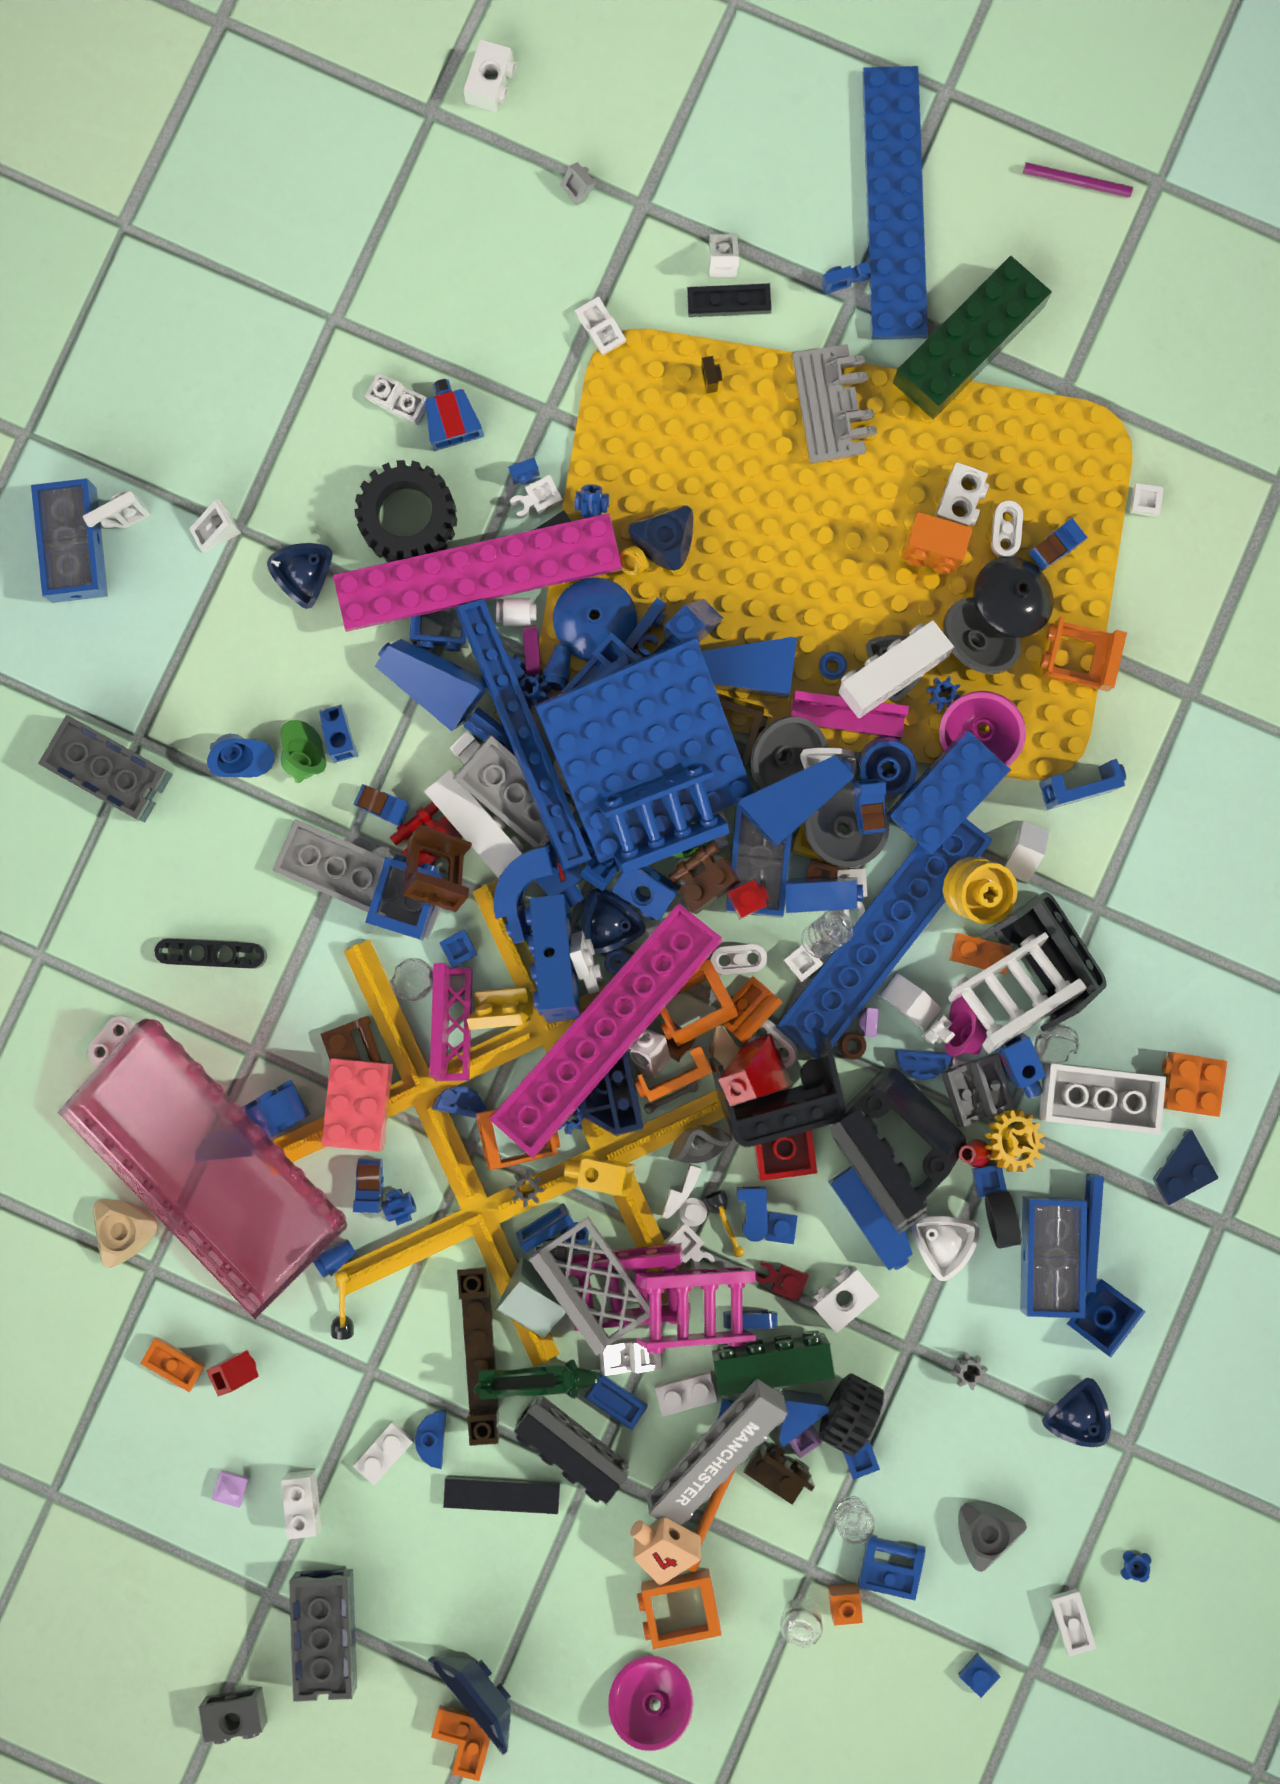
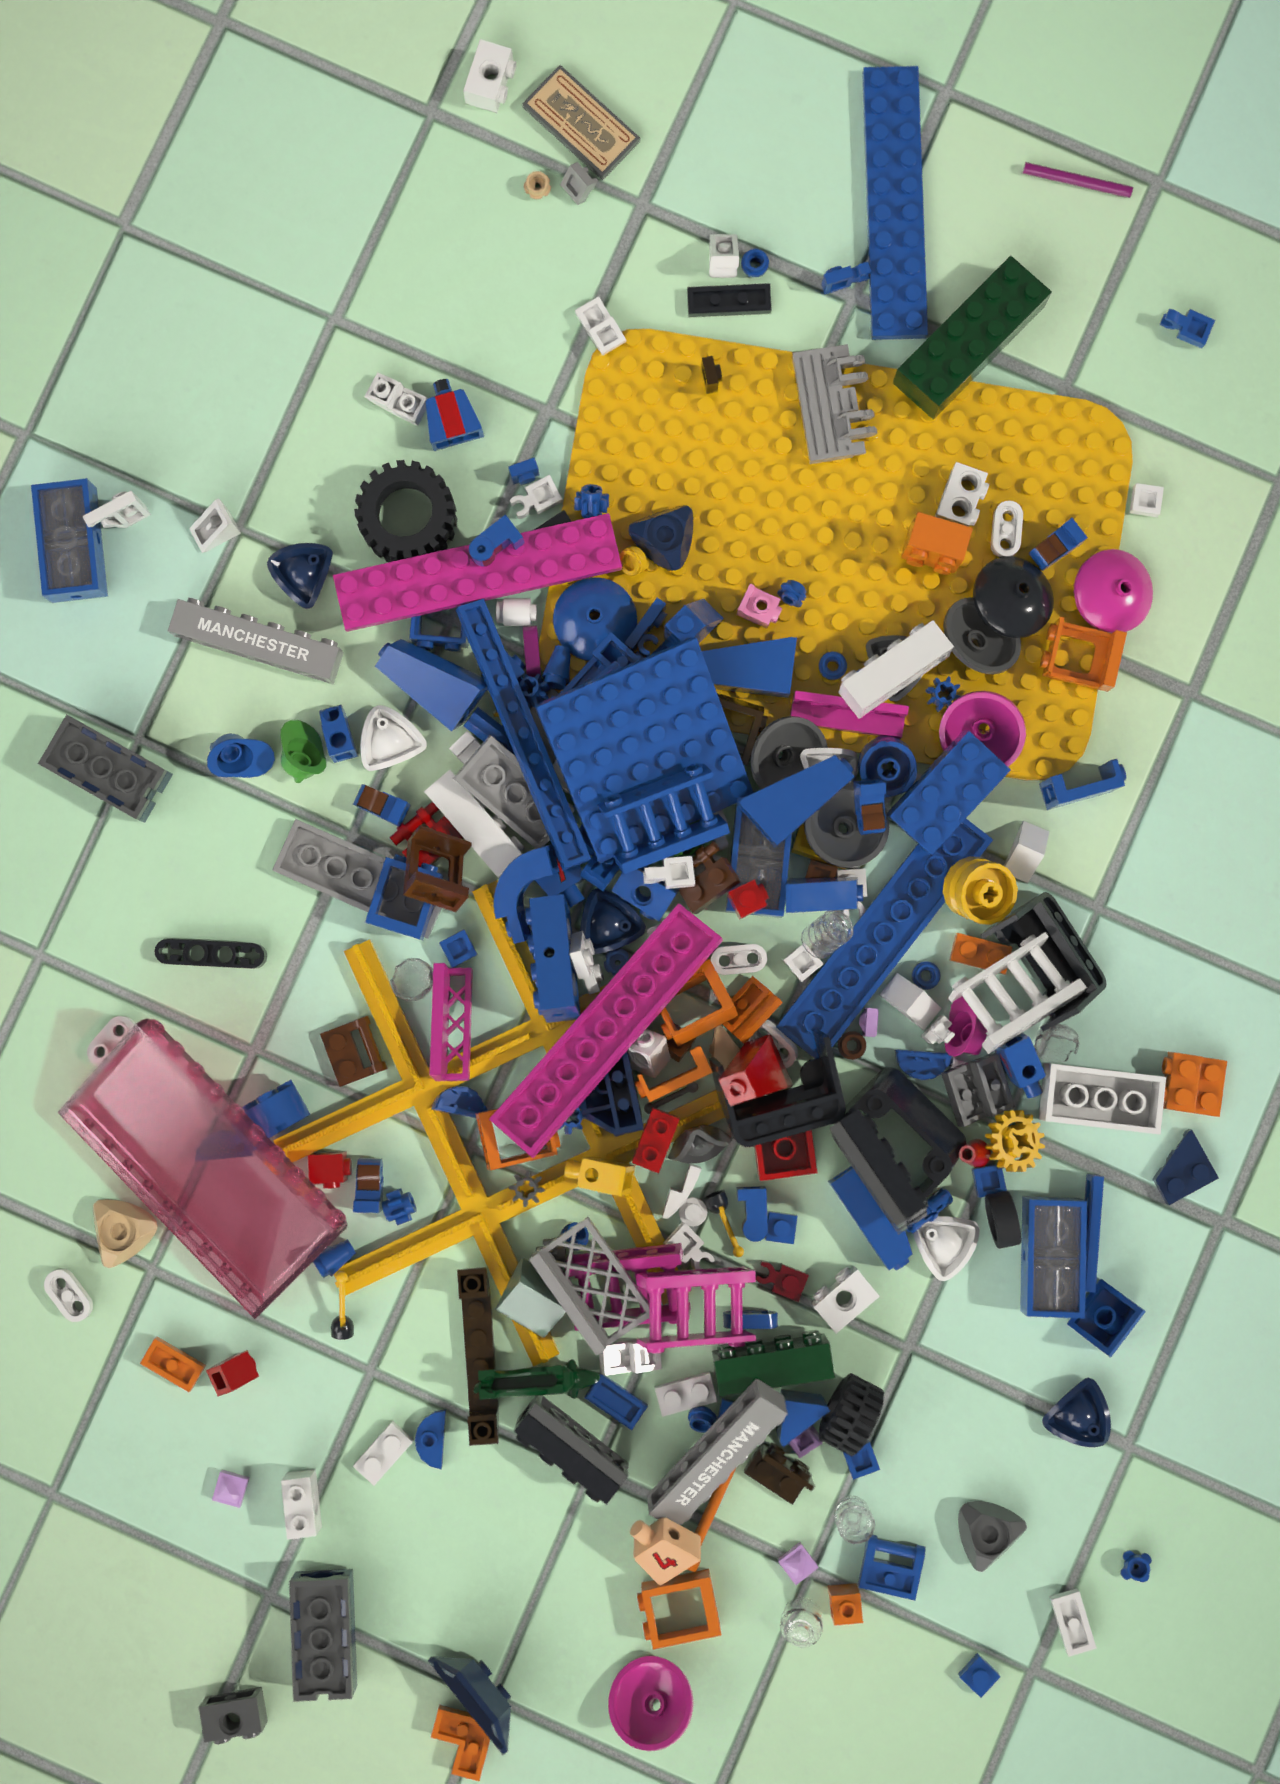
(66, 1297): none -> white plate
(256, 641): none -> light grey brick
(329, 1168): none -> red brick
(357, 1104): coral brick -> none
(388, 739): none -> white hat
(493, 540): none -> blue leg
(500, 1008): yellow bracket -> none
(501, 1495): black tile -> none
(537, 178): none -> tan plate
(544, 1228): blue tile -> none
(581, 122): none -> tile
(655, 1140): none -> red brick
(676, 873): none -> white plate
(701, 1419): none -> blue plate
(749, 610): none -> bright pink brick
(755, 255): none -> blue plate
(792, 593): none -> blue plate
(798, 1563): none -> lavender tile
(934, 972): none -> blue plate
(936, 1203): none -> blue pin
(975, 1375): light grey gear -> none
(1100, 593): none -> dark pink dish
(1192, 327): none -> blue plate

